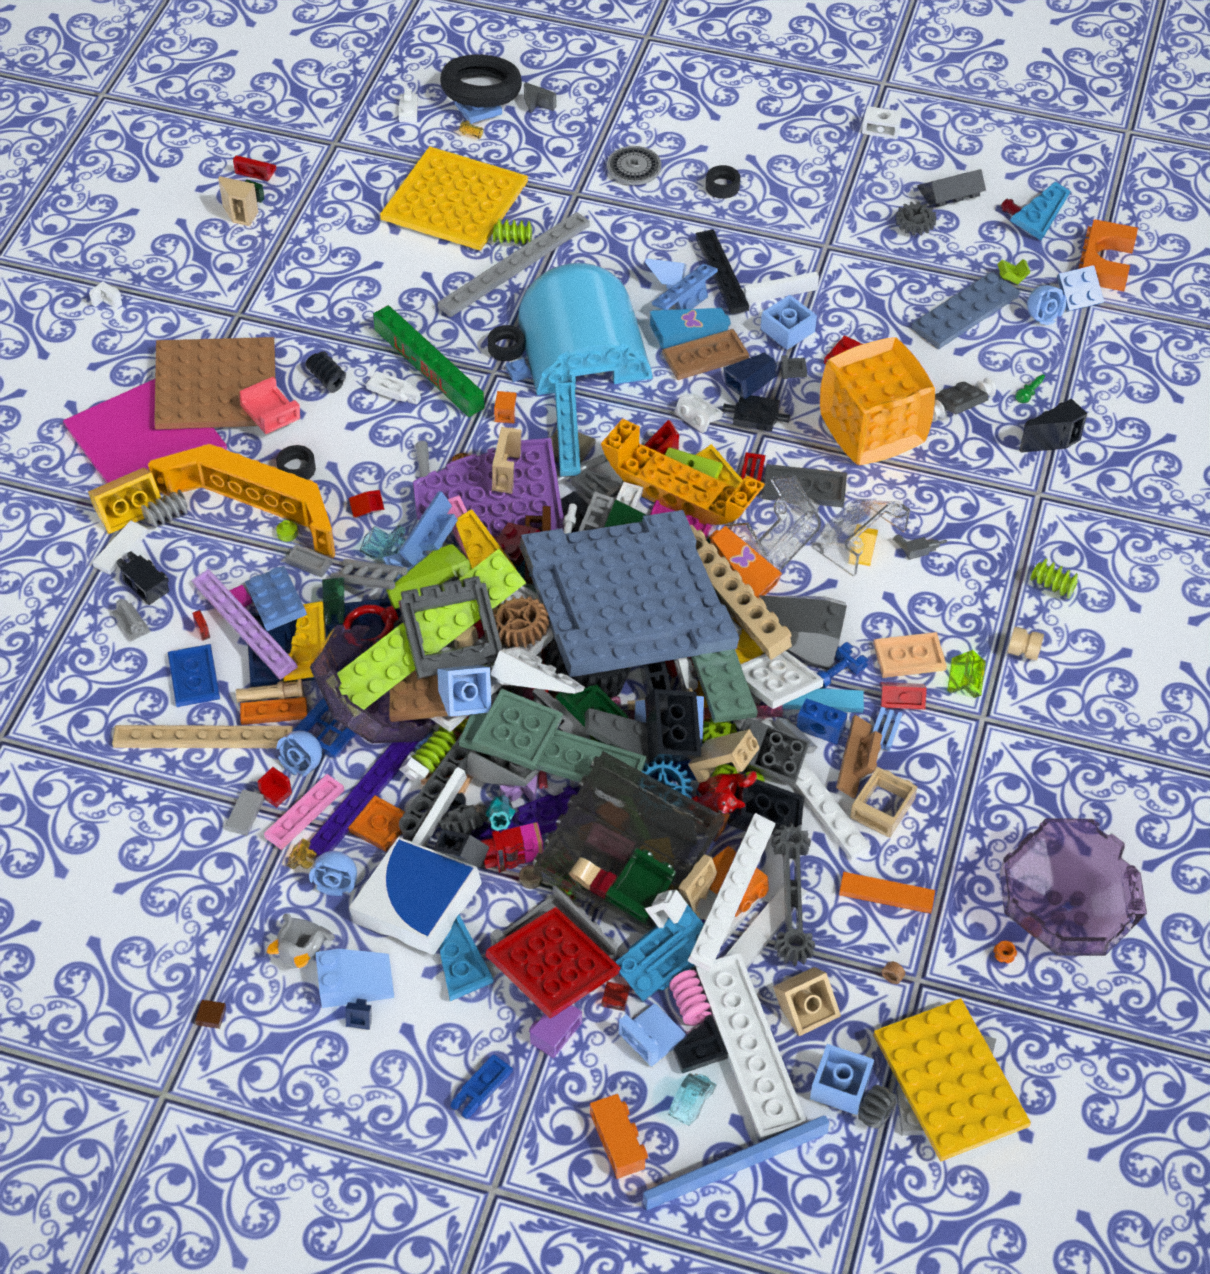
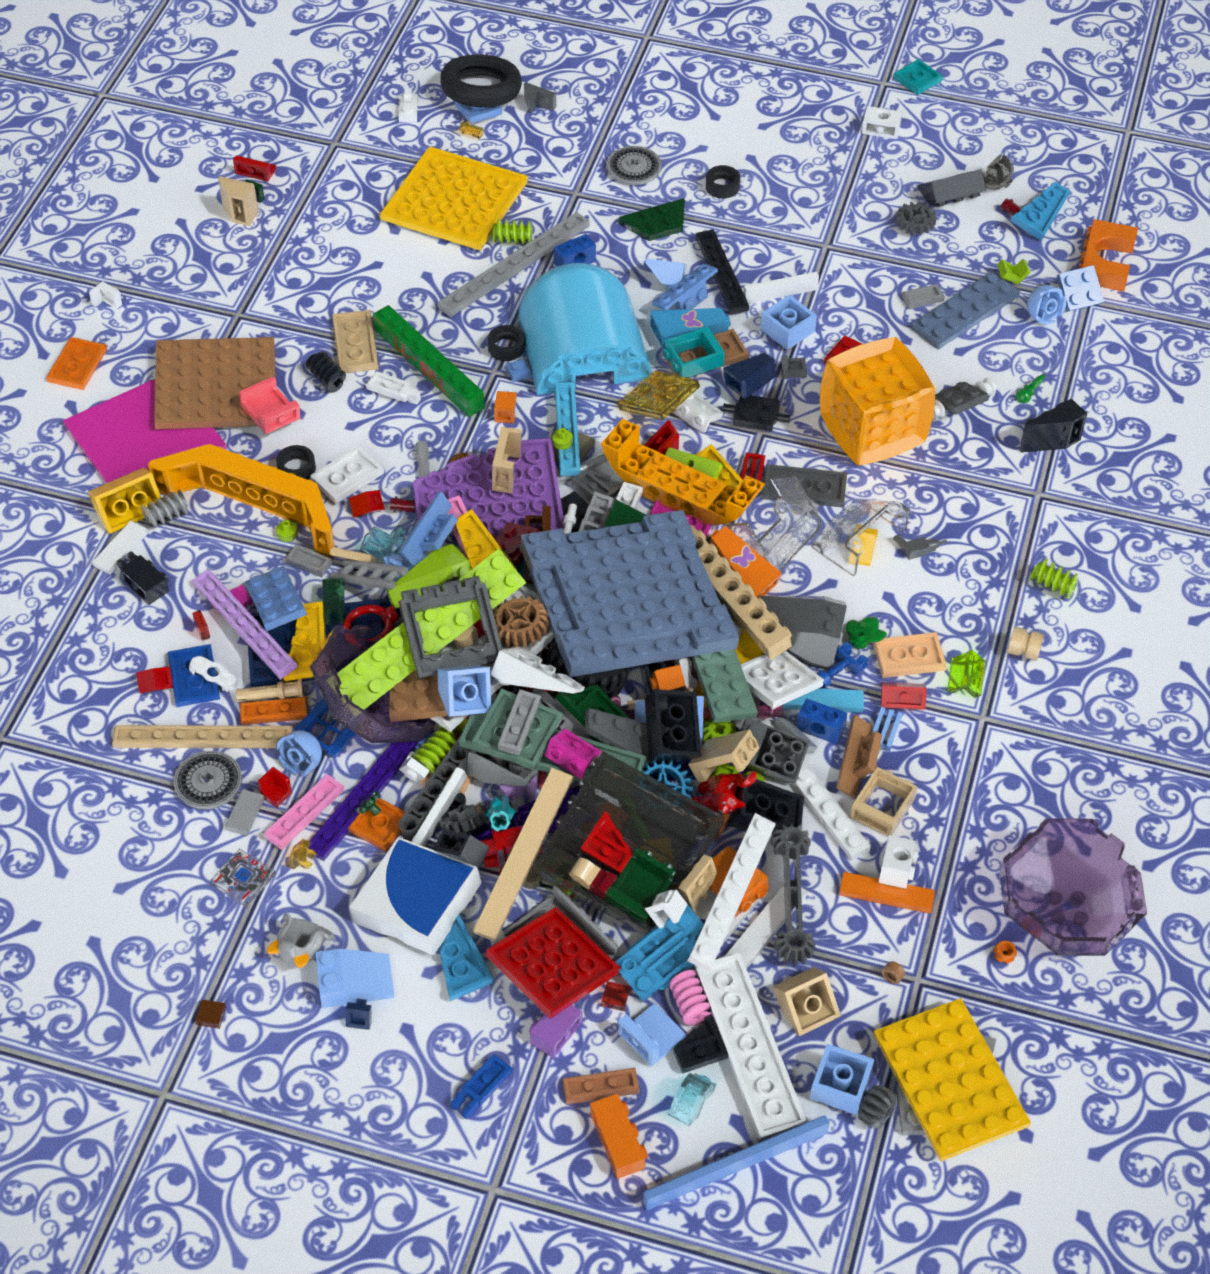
(76, 363): none -> orange tile
(130, 620): light grey hinge -> none
(154, 679): none -> red panel
(221, 788): none -> piece
(224, 678): none -> white piece
(242, 877): none -> clear tile
(334, 873): light blue cylinder -> none
(347, 474): none -> white plate
(352, 555): none -> tan tile
(355, 341): none -> tan tile
(369, 804): none -> dark green plant
(402, 505): none -> dark red pin
(519, 722): none -> light grey plate
(523, 854): none -> tan tile
(562, 439): none -> lime tile
(571, 752): none -> dark pink bracket
(575, 251): none -> blue brick
(600, 1085): none -> nougat tile
(607, 845): none -> red wing
(657, 220): none -> dark green wing
(658, 395): none -> clear yellow plate
(668, 679): none -> orange brick
(690, 340): none -> teal window
(864, 632): none -> green plate
(897, 862): none -> white brick
(918, 76): none -> teal tile
(923, 296): none -> light grey tile
(999, 173): none -> clear smoke cylinder

